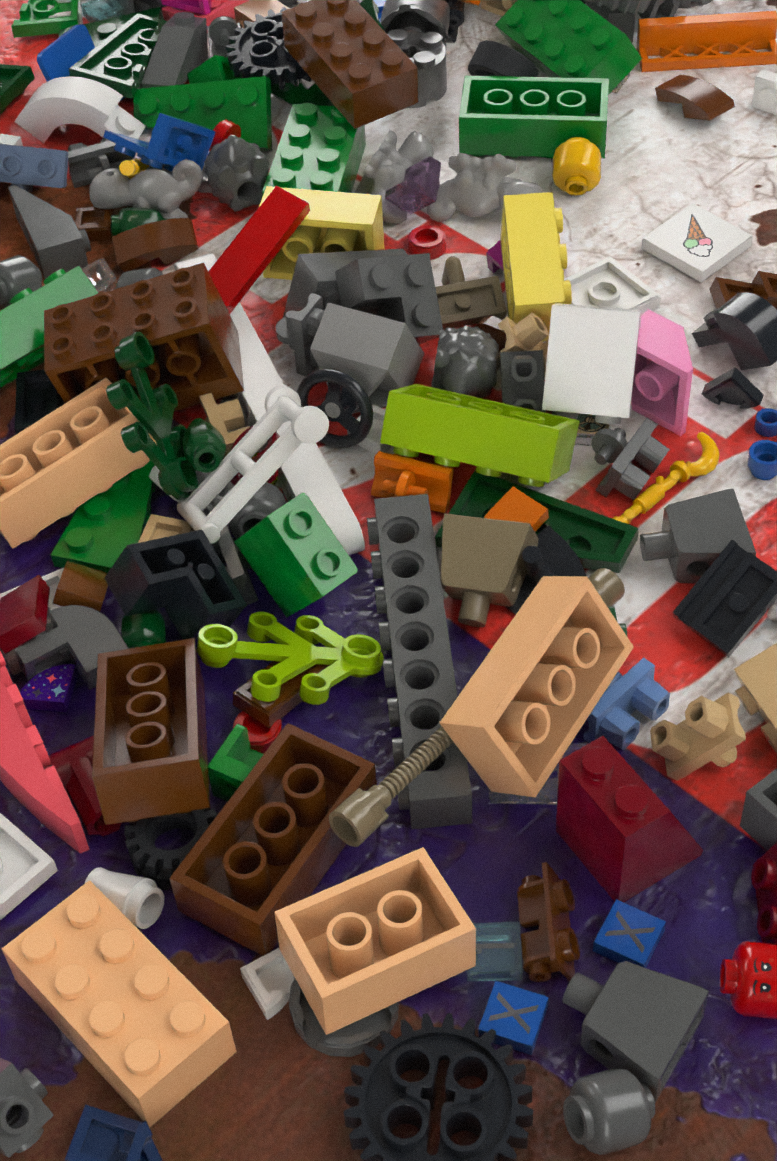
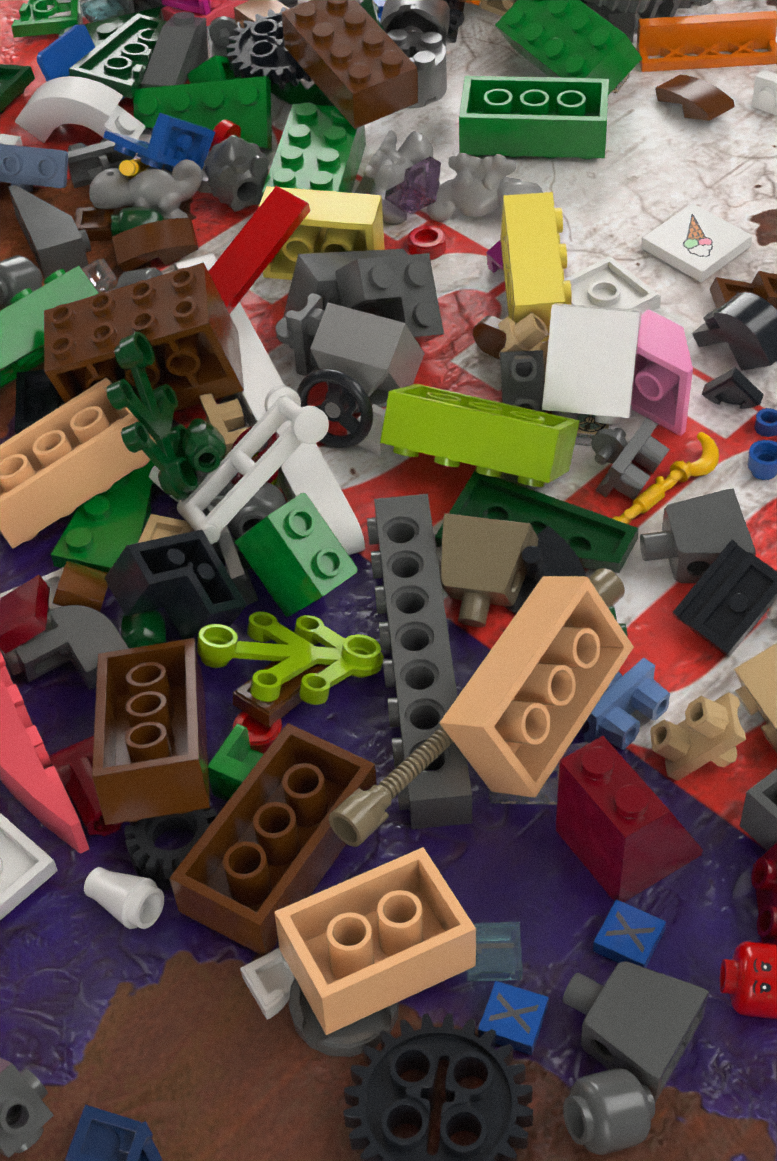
(51, 689): dark purple tile -> none
(120, 1002): light nougat brick -> none
(405, 476): orange hips -> none
(466, 361): dark grey animal -> none
(467, 301): dark tan plate -> none
(500, 60): black tyre -> none
(519, 507): orange tile -> none
(554, 944): reddish brown hinge -> none
(577, 166): yellow head -> none

